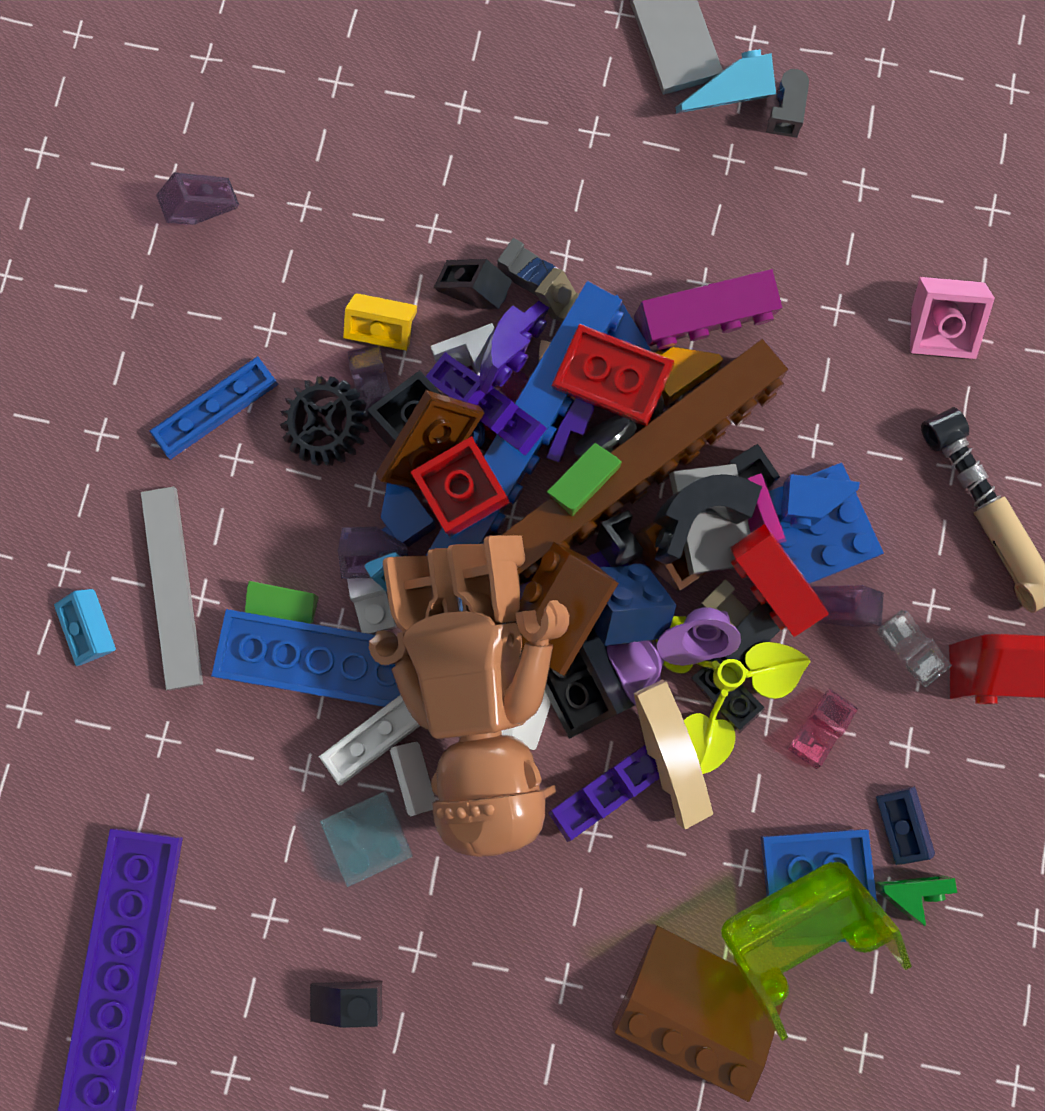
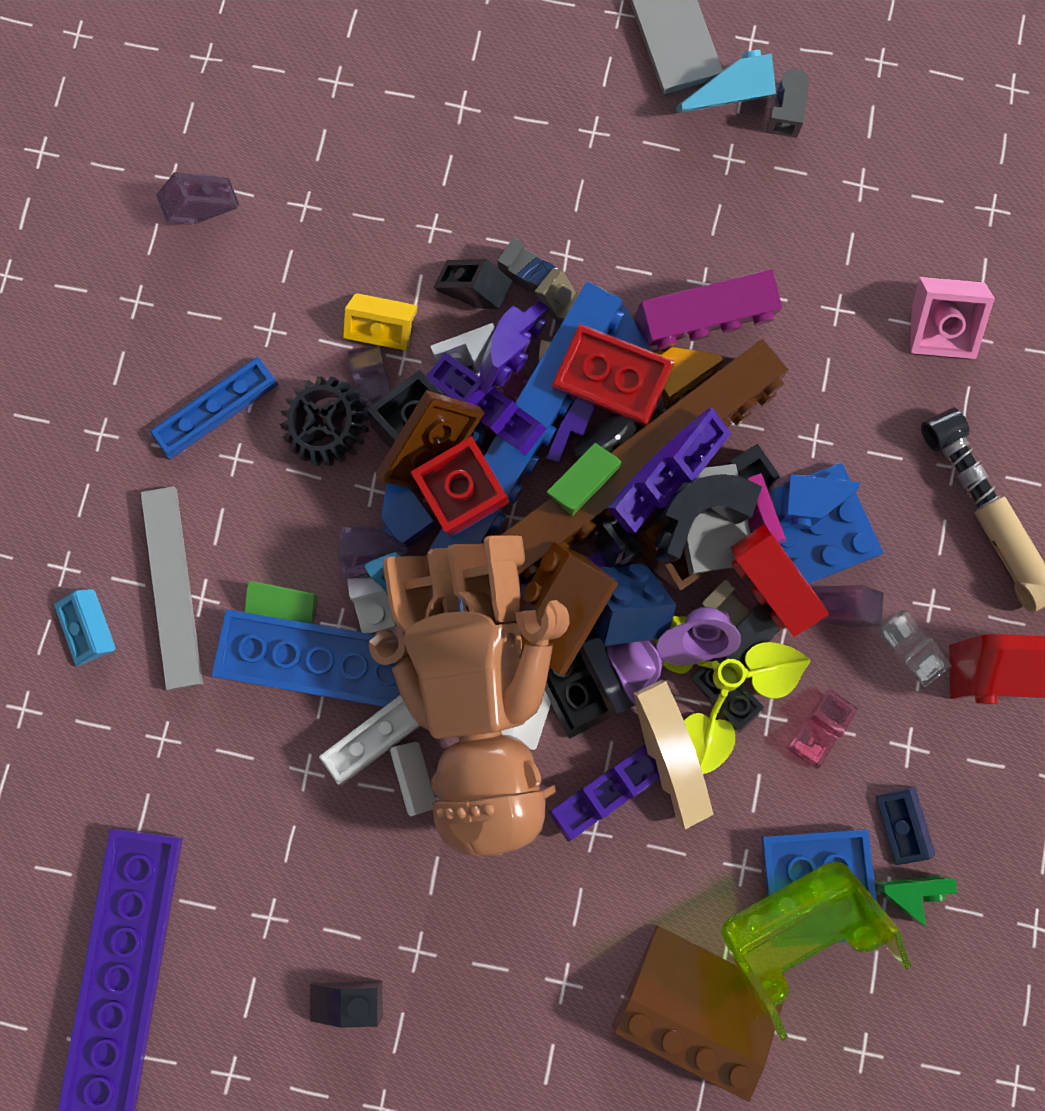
(366, 838): clear light blue plate -> none
(672, 466): none -> dark purple slope

